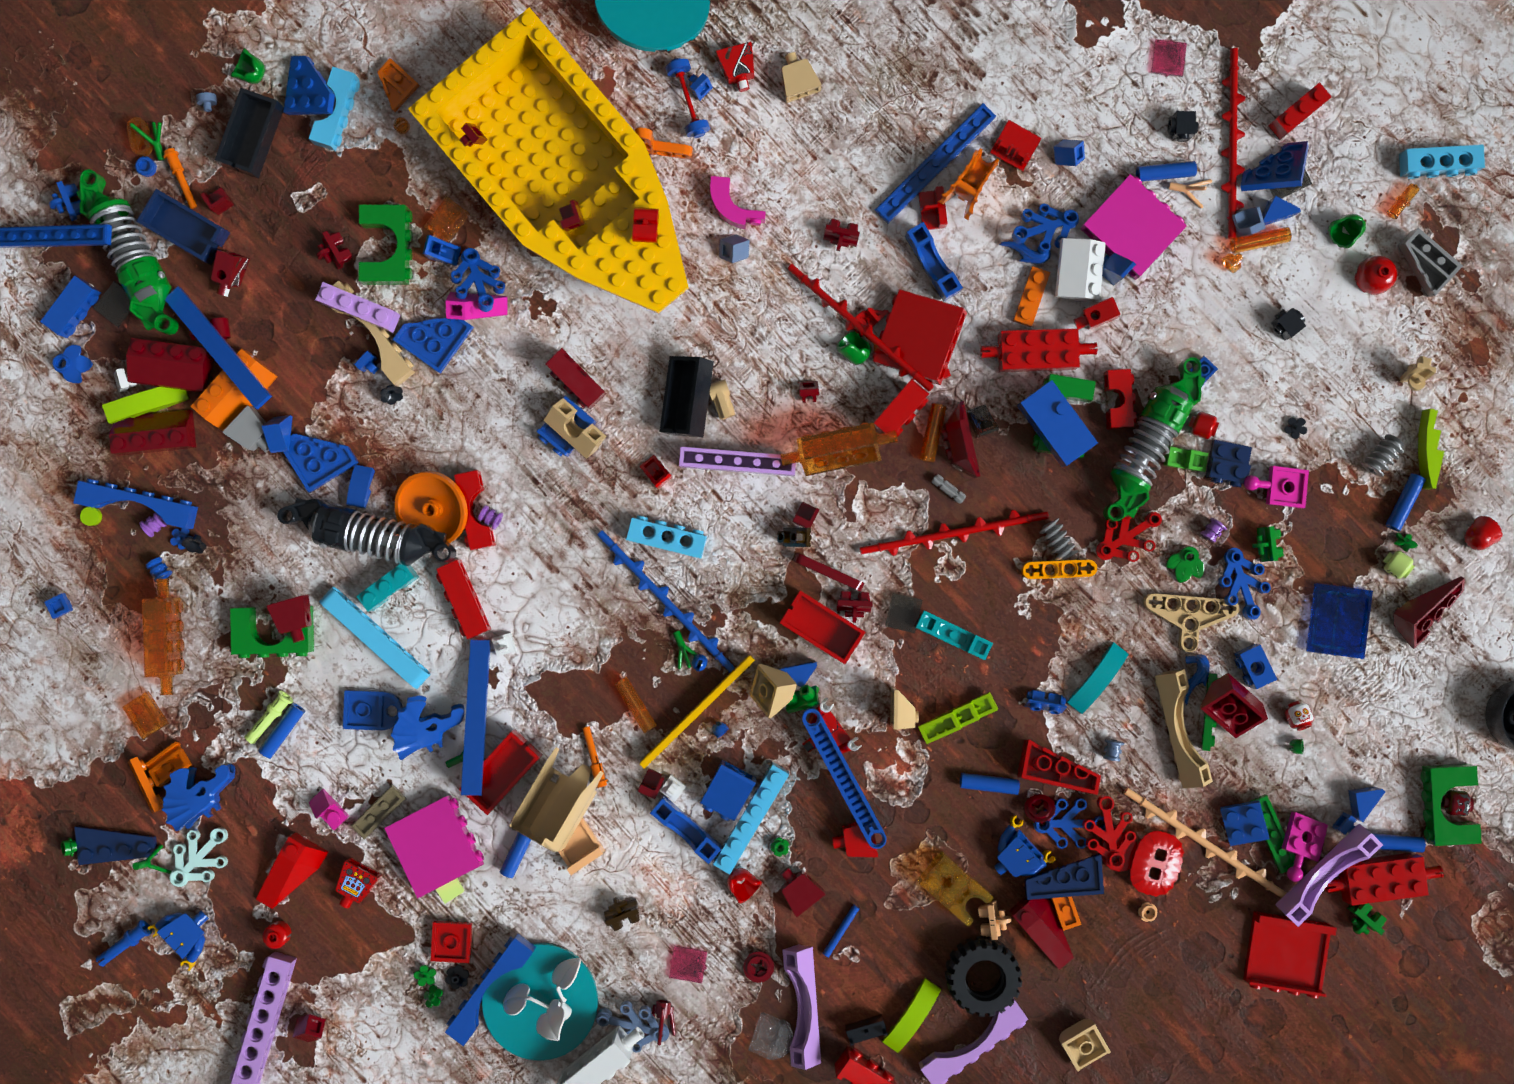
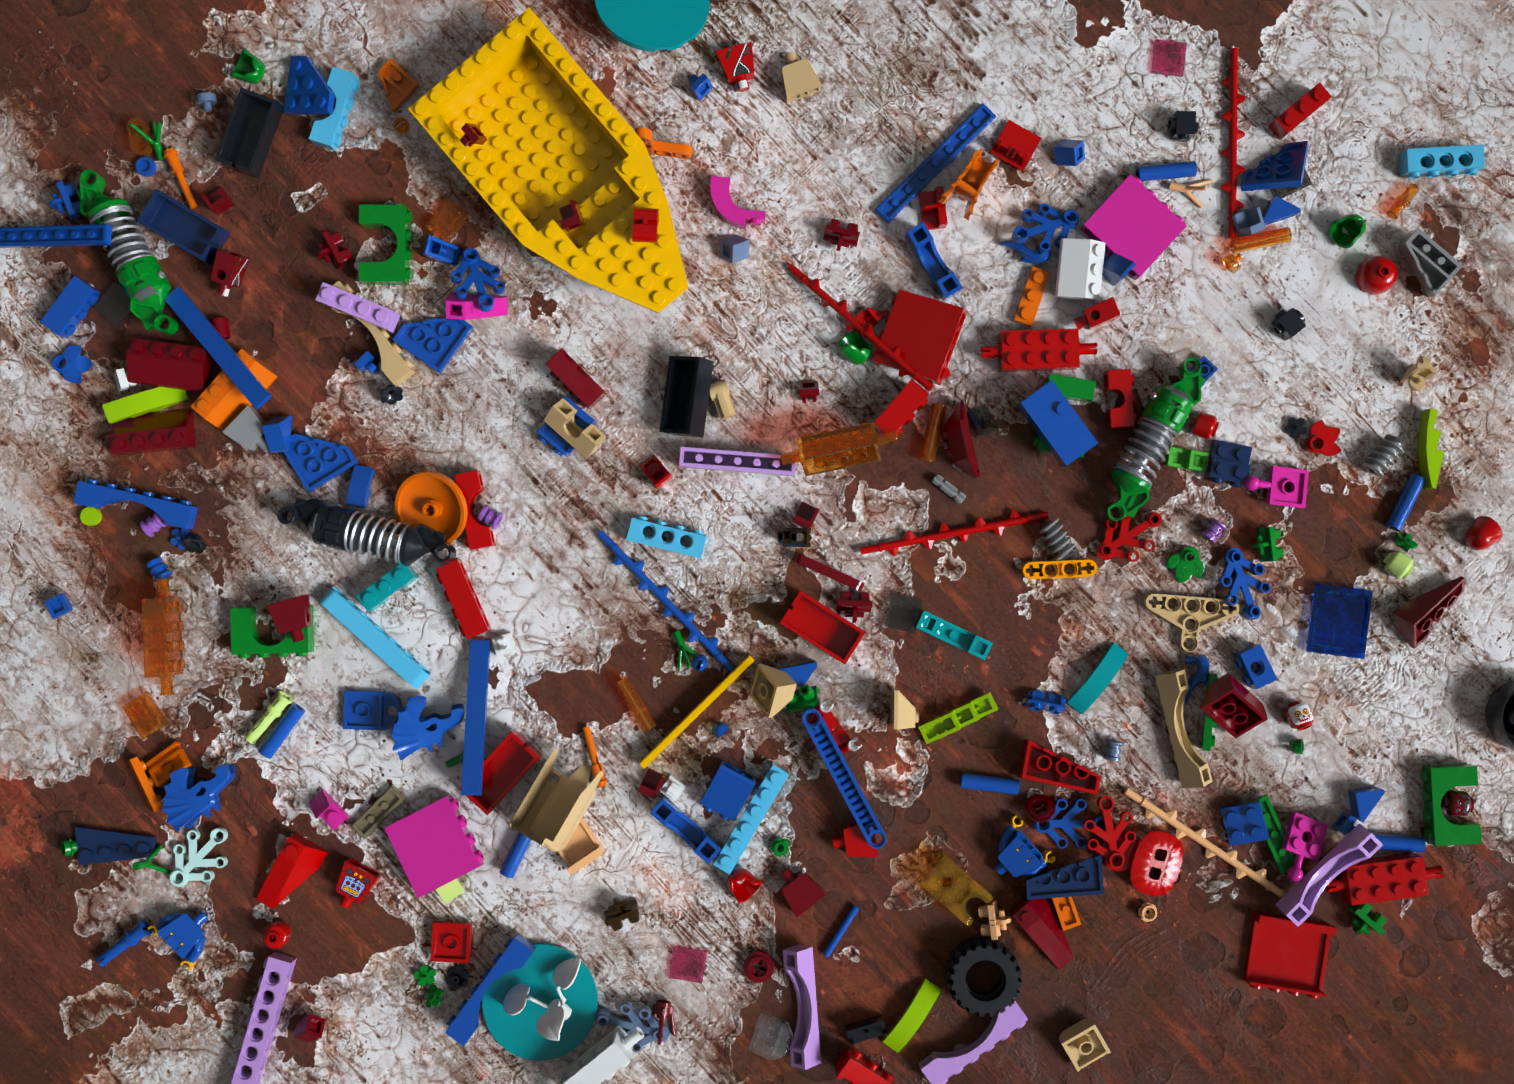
(678, 68): blue axle -> none
(1325, 439): none -> red plate

